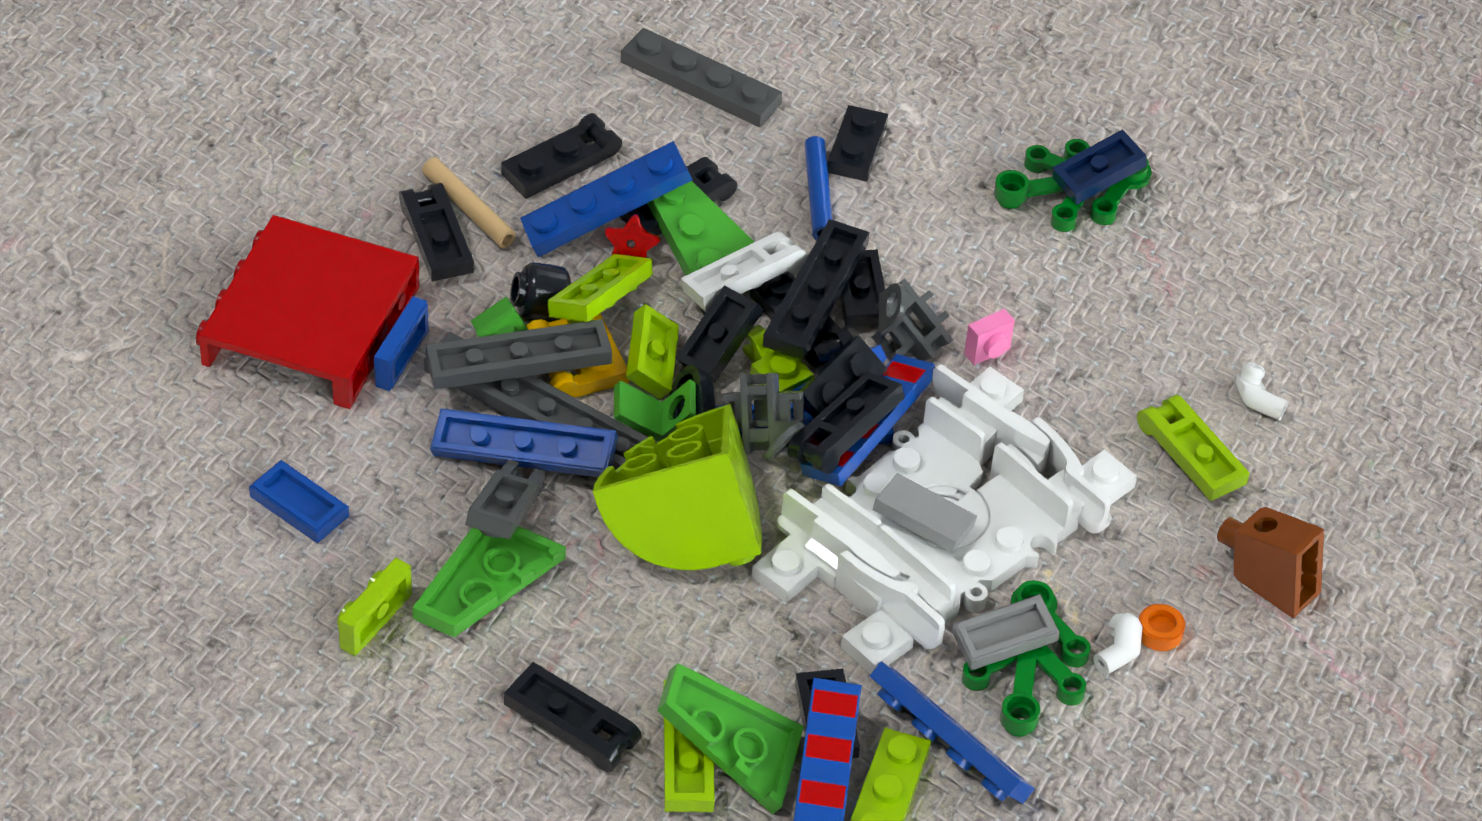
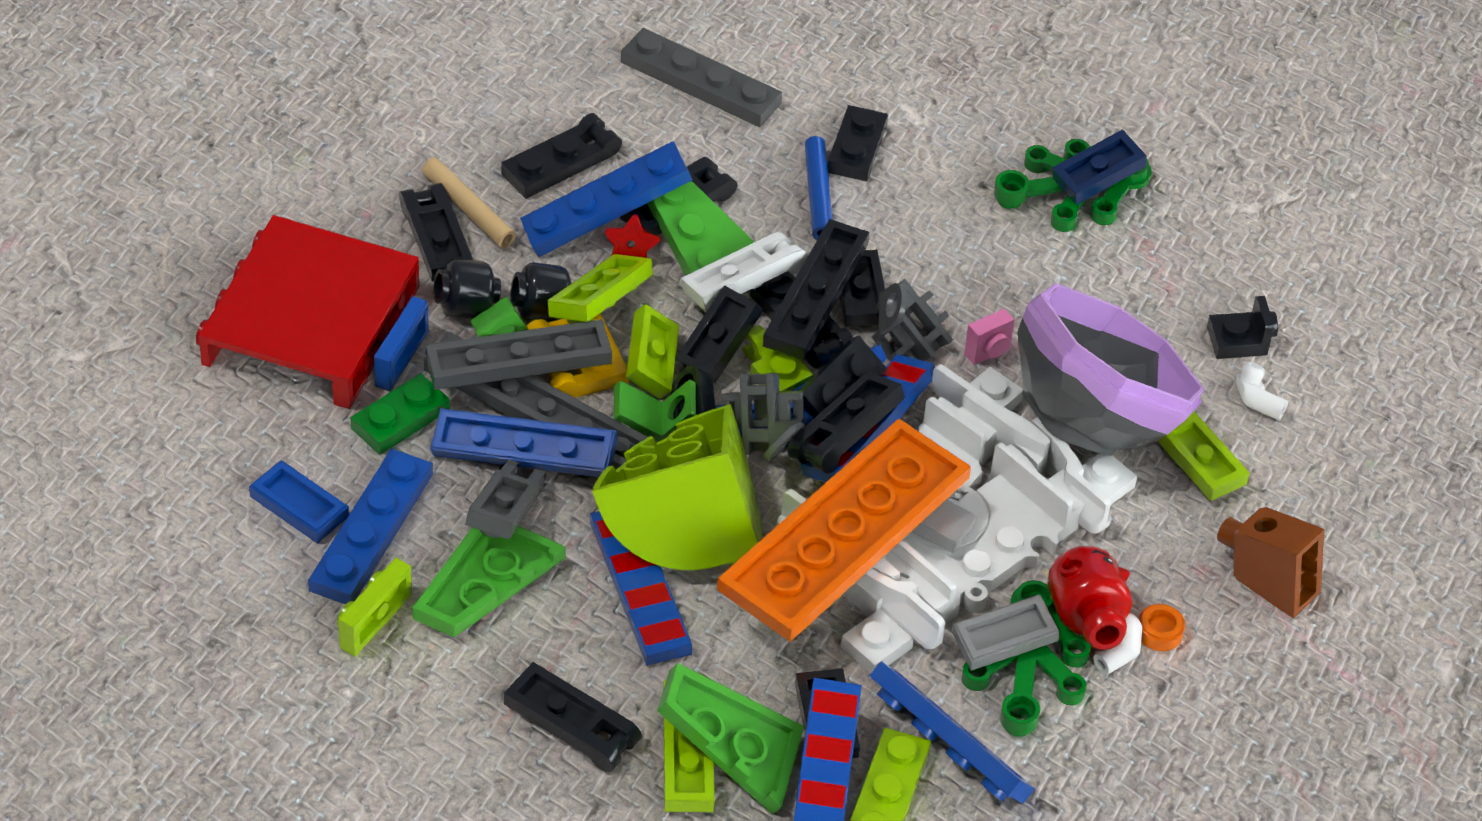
(370, 527): none -> blue plate
(399, 414): none -> green plate
(466, 287): none -> black head
(644, 599): none -> blue tile
(843, 529): none -> orange plate
(1091, 595): none -> red piece
(1101, 373): none -> rock
(1243, 333): none -> black bracket

